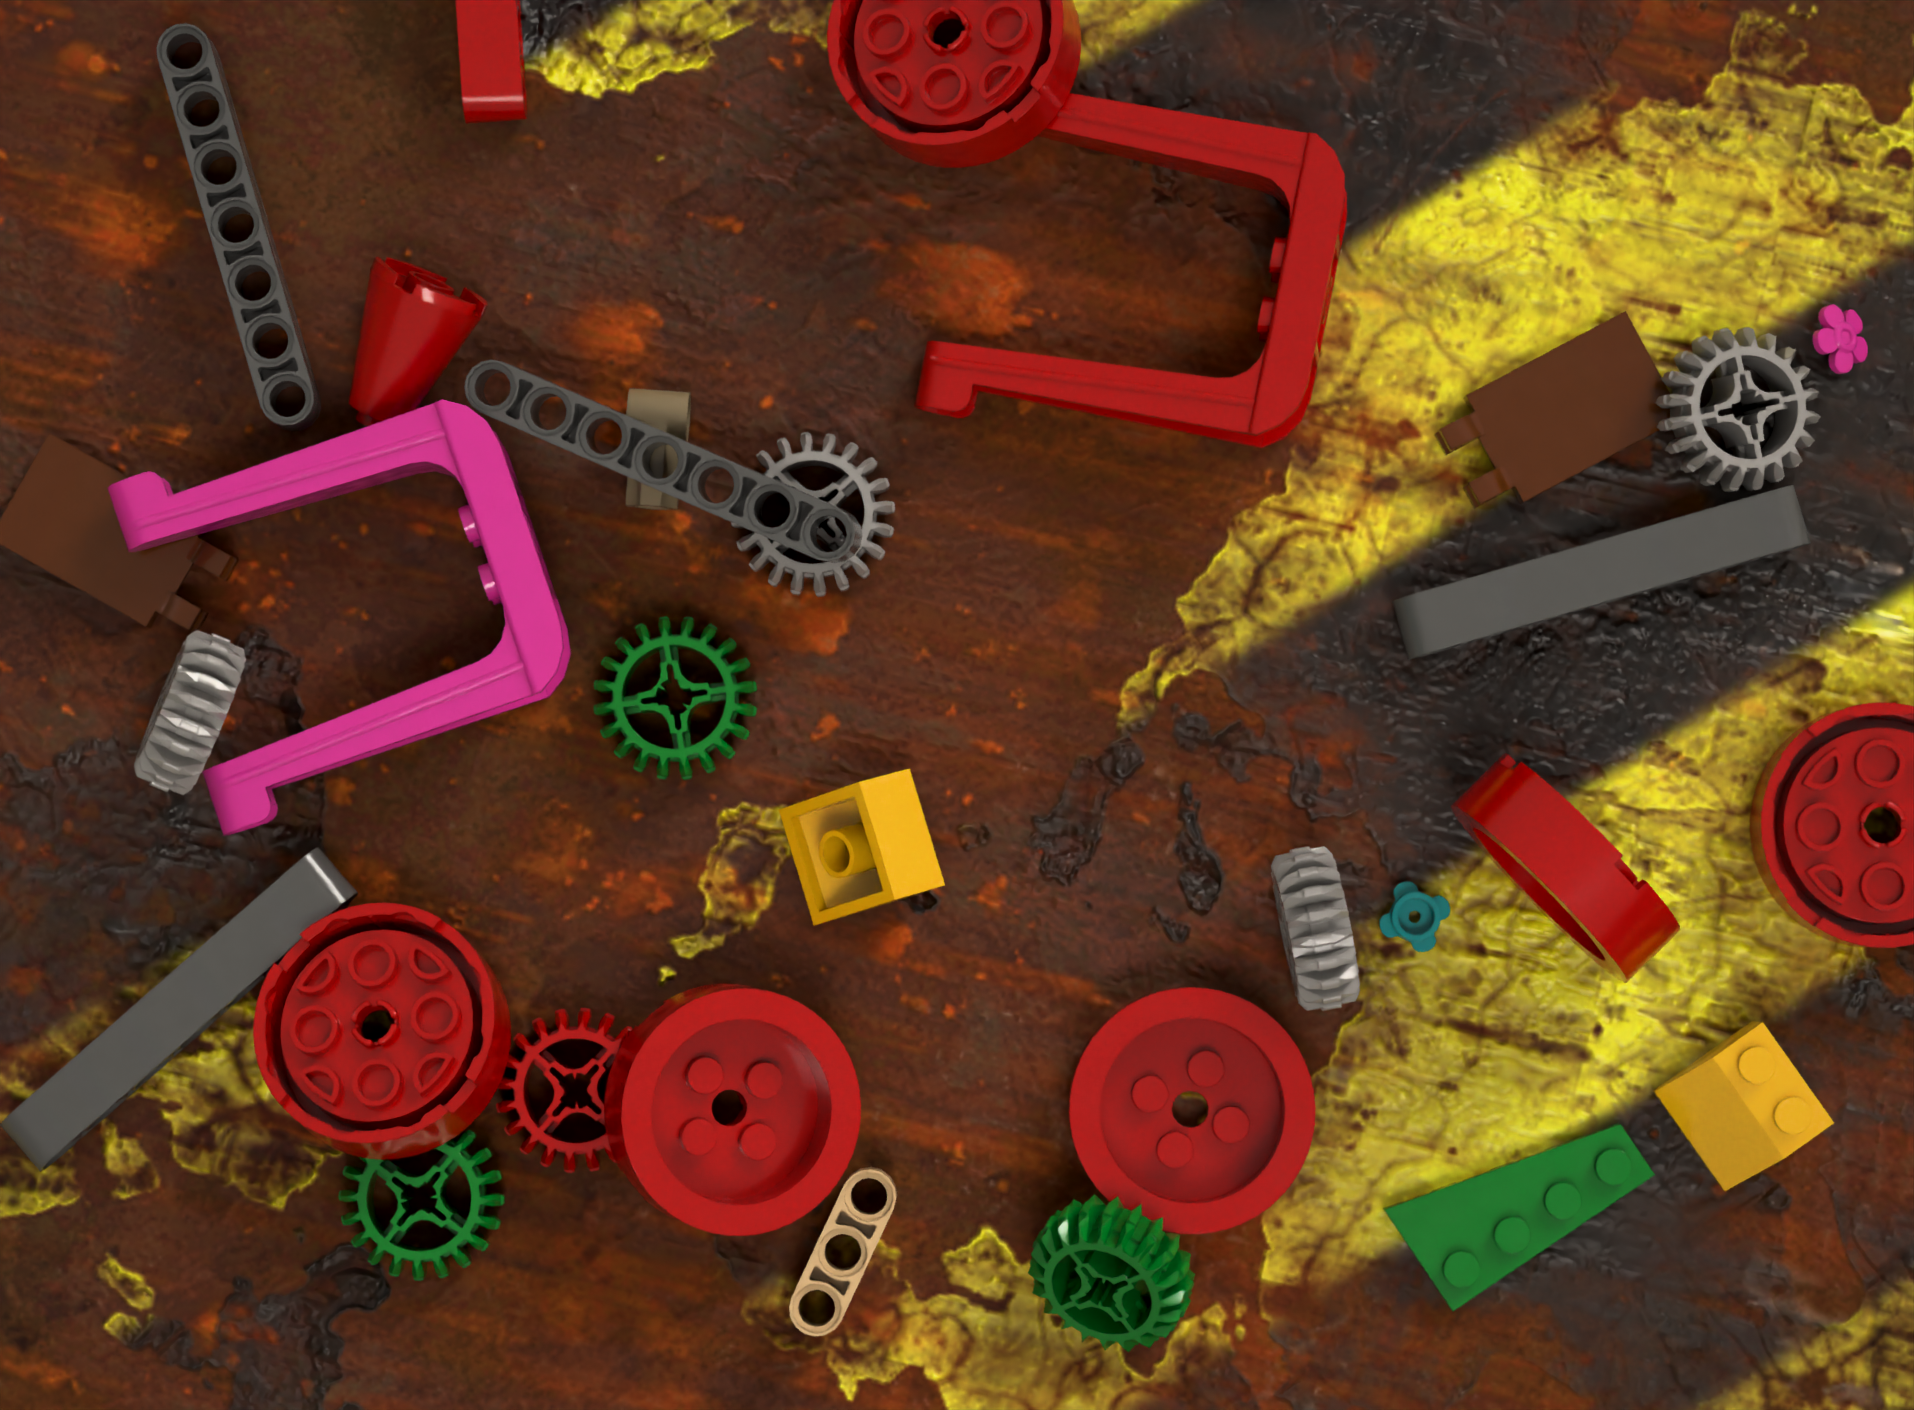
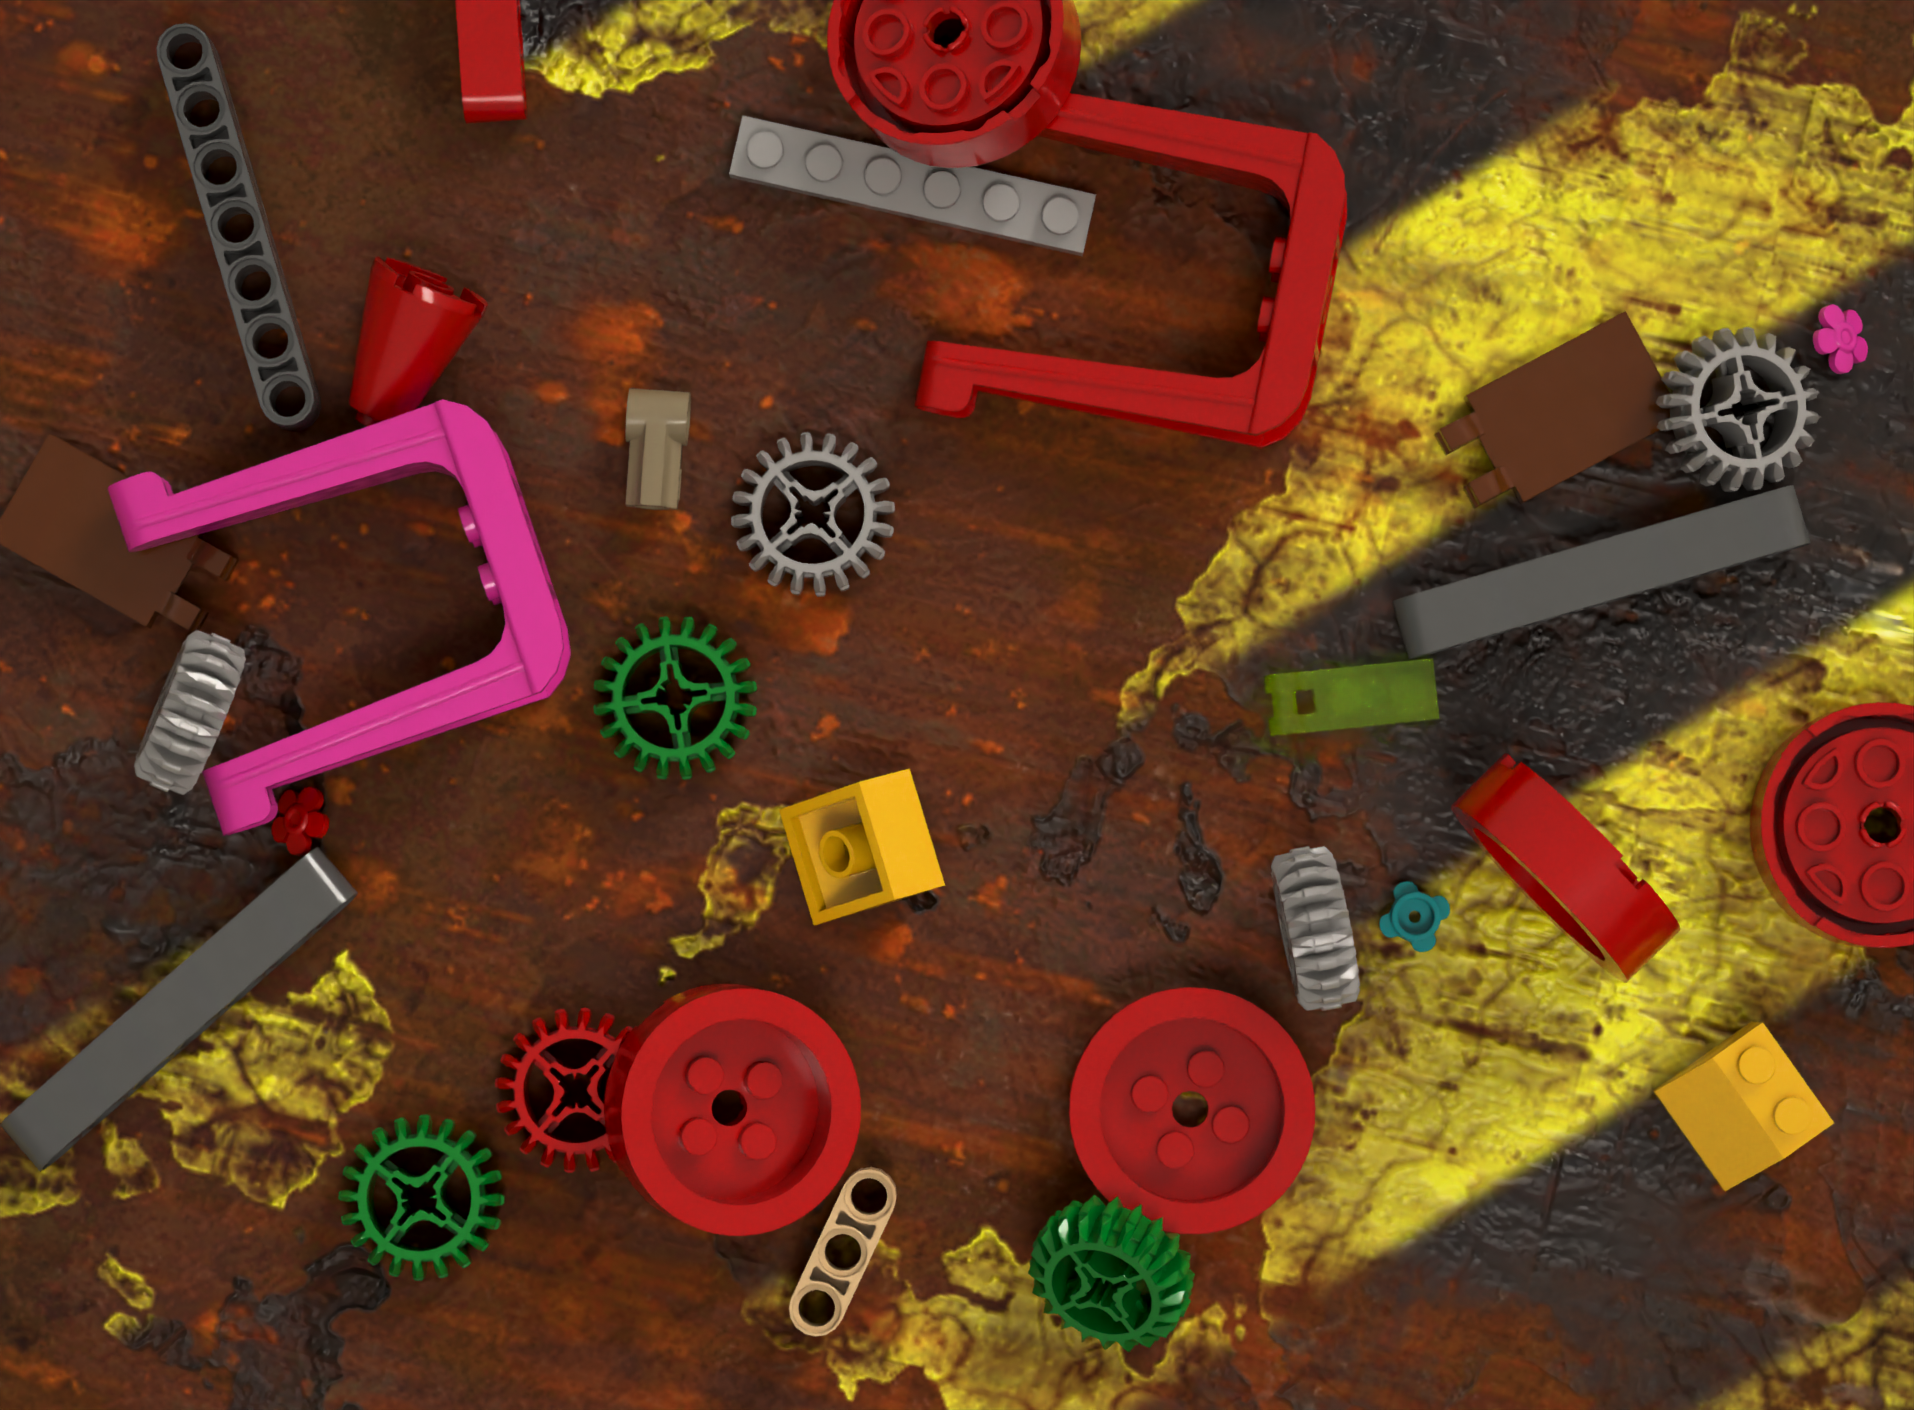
(300, 820): none -> red plant
(422, 1076): red brick -> none
(634, 454): dark grey beam -> none
(897, 185): none -> light grey plate
(1354, 697): none -> clear neon green plate
(1504, 1217): green wing -> none

